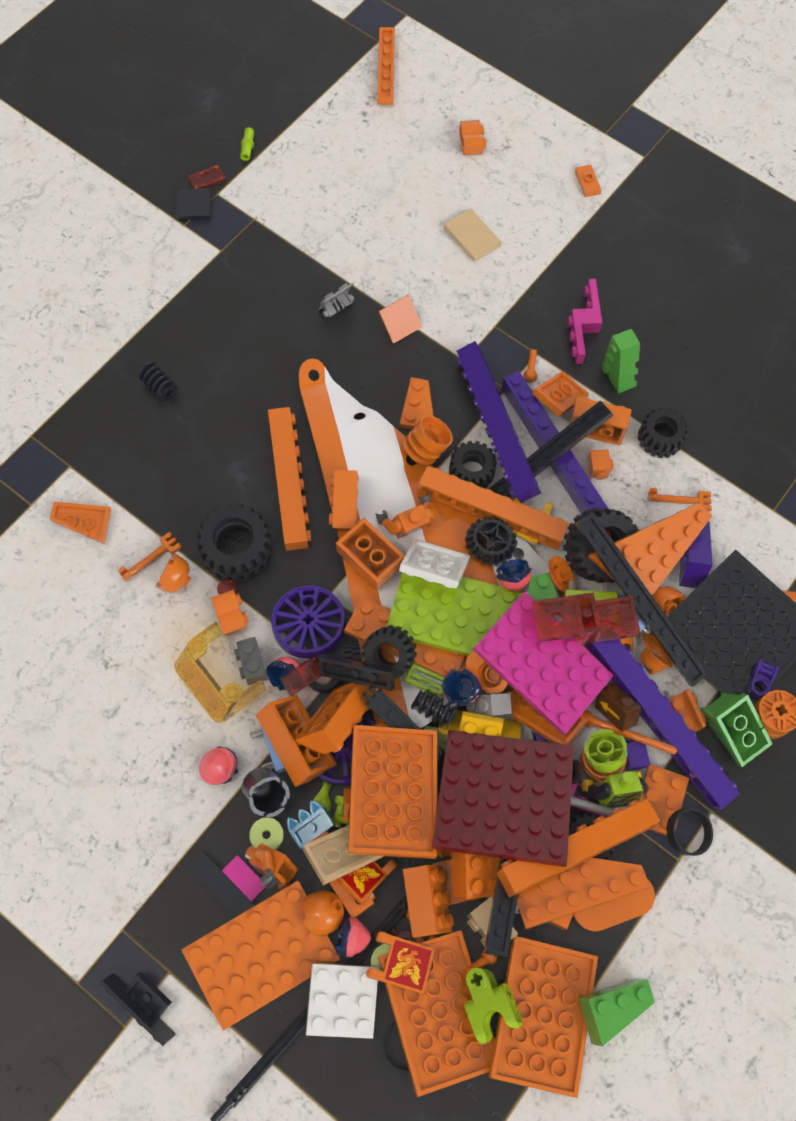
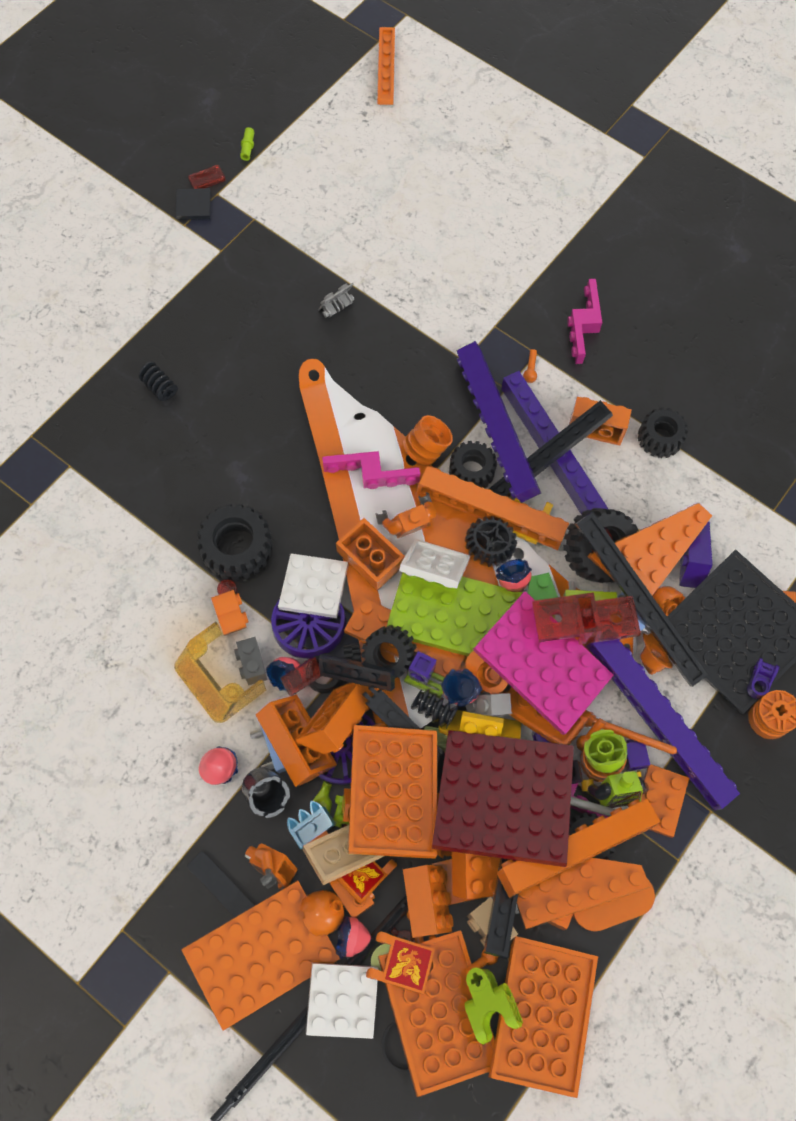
(84, 519): orange wing -> none
(143, 1003): black bracket -> none
(167, 545): orange hinge -> none
(174, 575): orange cylinder -> none
(244, 878): dark pink tile -> none
(262, 826): yellowish green piece -> none
(288, 479): orange brick -> none
(313, 585): none -> white plate
(344, 499): orange wedge -> none
(371, 470): none -> dark pink bracket
(400, 319): piece -> none
(417, 403): orange wing -> none
(422, 667): none -> dark purple brick
(471, 137): orange brick -> none
(472, 234): tan tile -> none
(559, 393): orange plate -> none
(560, 573): orange dish -> none
(583, 738): none -> orange bar
(588, 180): orange plate -> none
(599, 464): orange brick -> none
(614, 1008): bright green wedge -> none
(618, 707): reddish brown brick -> none
(621, 360): bright green wedge -> none
(687, 707): orange bracket -> none
(703, 498): orange hinge -> none
(708, 831): black tyre -> none
(737, 726): bright green piece -> none

